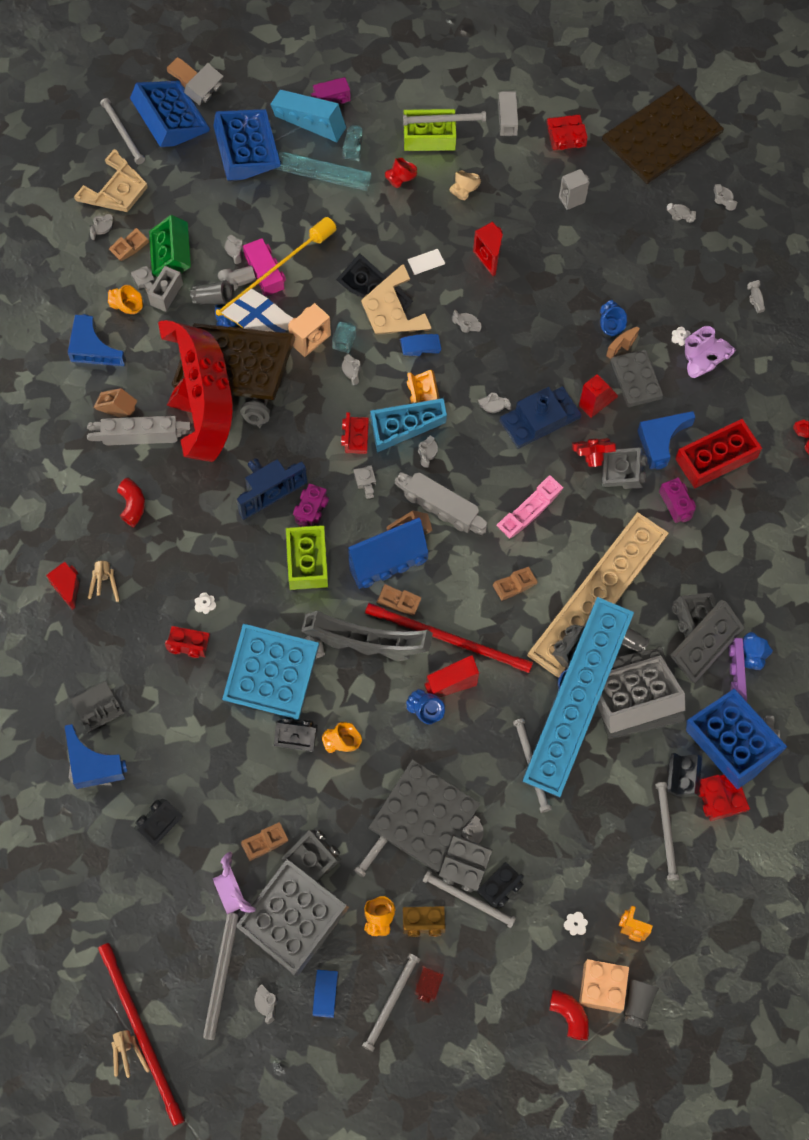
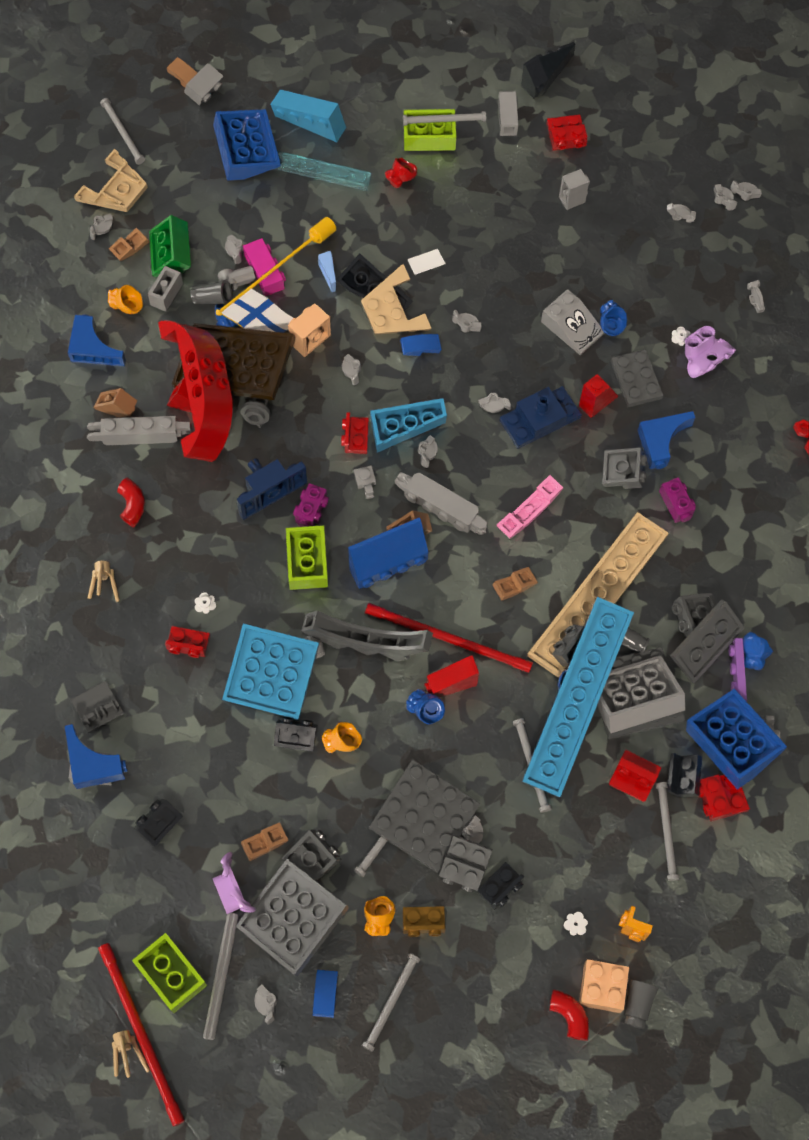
(65, 582): red slope -> none
(143, 278): light grey plate -> none
(168, 112): blue slope -> none
(169, 973): none -> lime brick
(326, 265): none -> light blue slope
(333, 91): magenta brick -> none
(344, 337): clear light blue brick -> none
(351, 147): clear light blue leg -> none
(398, 600): medium nougat slope -> none
(422, 387): light orange bracket -> none
(428, 985): clear red brick -> none
(464, 184): tan hair -> none
(469, 899): light grey bar -> none
(488, 246): red slope -> none
(543, 70): none -> black wedge
(572, 322): none -> light grey slope
(594, 450): red plant -> none
(624, 340): medium nougat slope -> none
(635, 776): none -> red bracket
(662, 134): dark brown plate -> none
(718, 453): red brick -> none
(746, 190): none -> light grey piece

